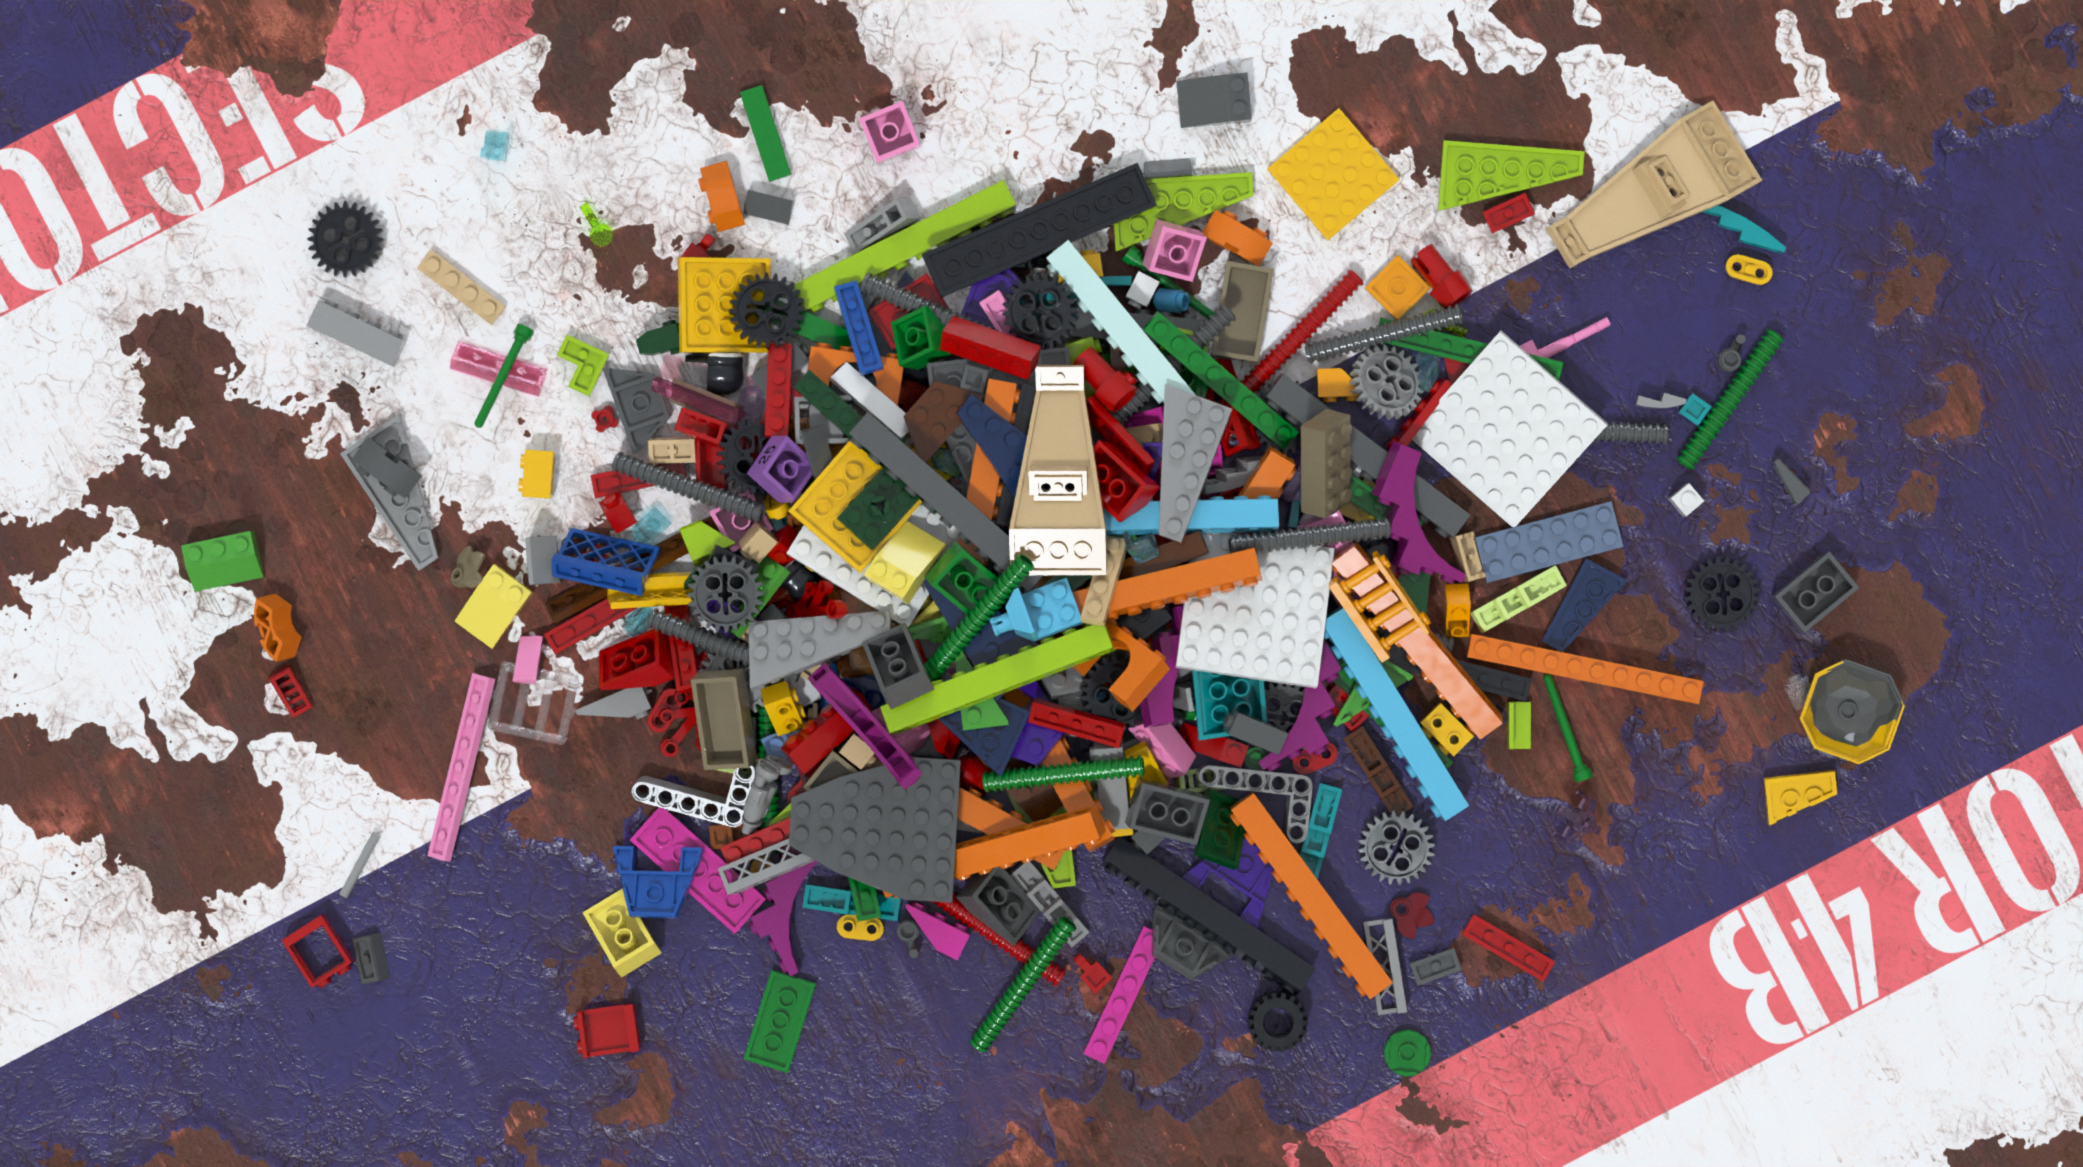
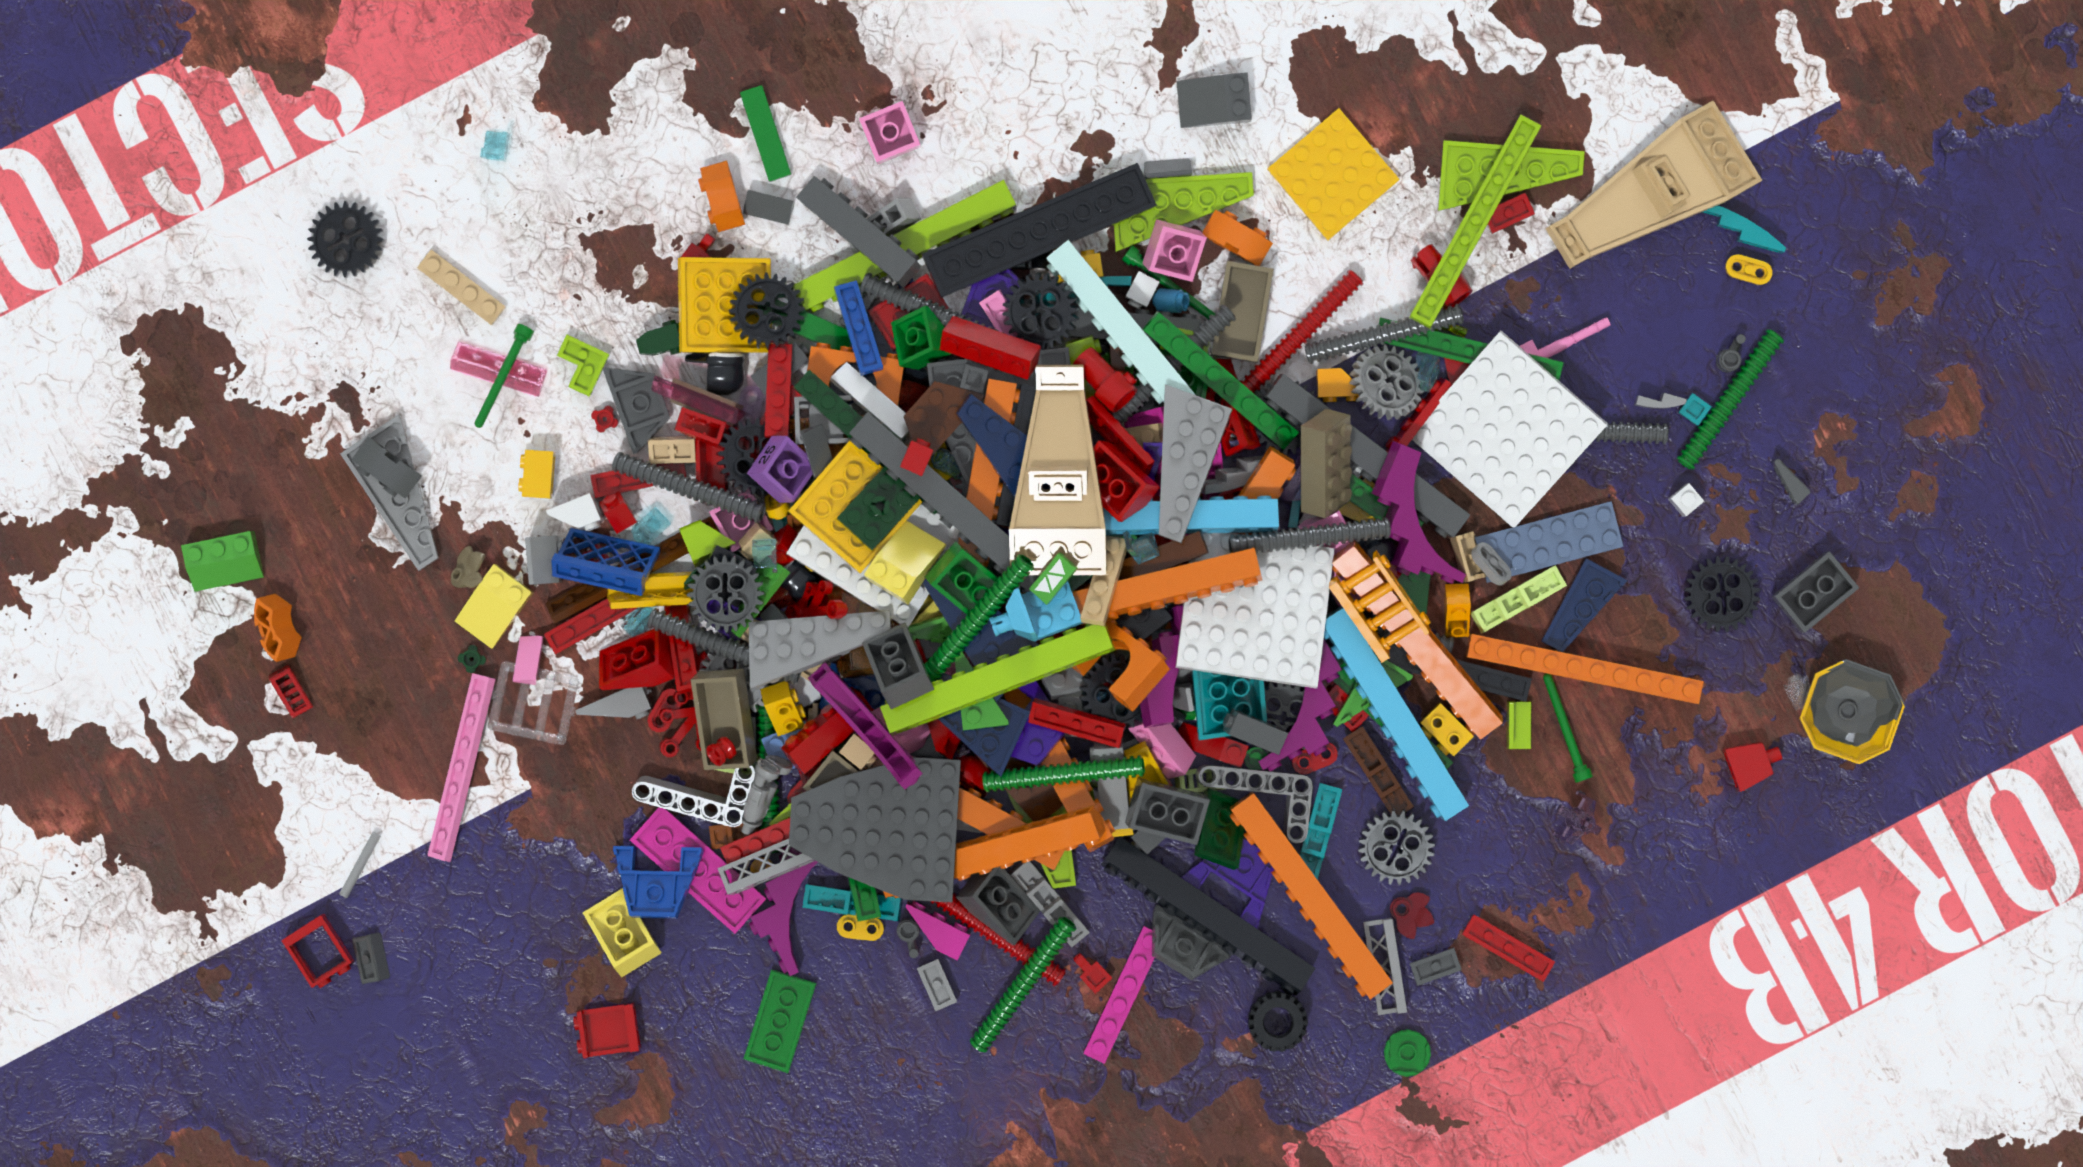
(357, 333): light grey brick -> none
(464, 658): none -> dark green plate
(580, 512): none -> white slope
(600, 234): clear neon green plate -> none
(721, 751): none -> red wheel
(765, 554): none -> clear light blue panel
(858, 231): none -> dark grey brick
(917, 456): none -> red brick
(936, 984): none -> light grey plate
(1053, 578): none -> bright green tile
(1397, 287): light orange plate -> none
(1475, 221): none -> lime plate
(1491, 563): none -> light grey plate
(1750, 763): none -> red torso
(1797, 791): yellow wing -> none

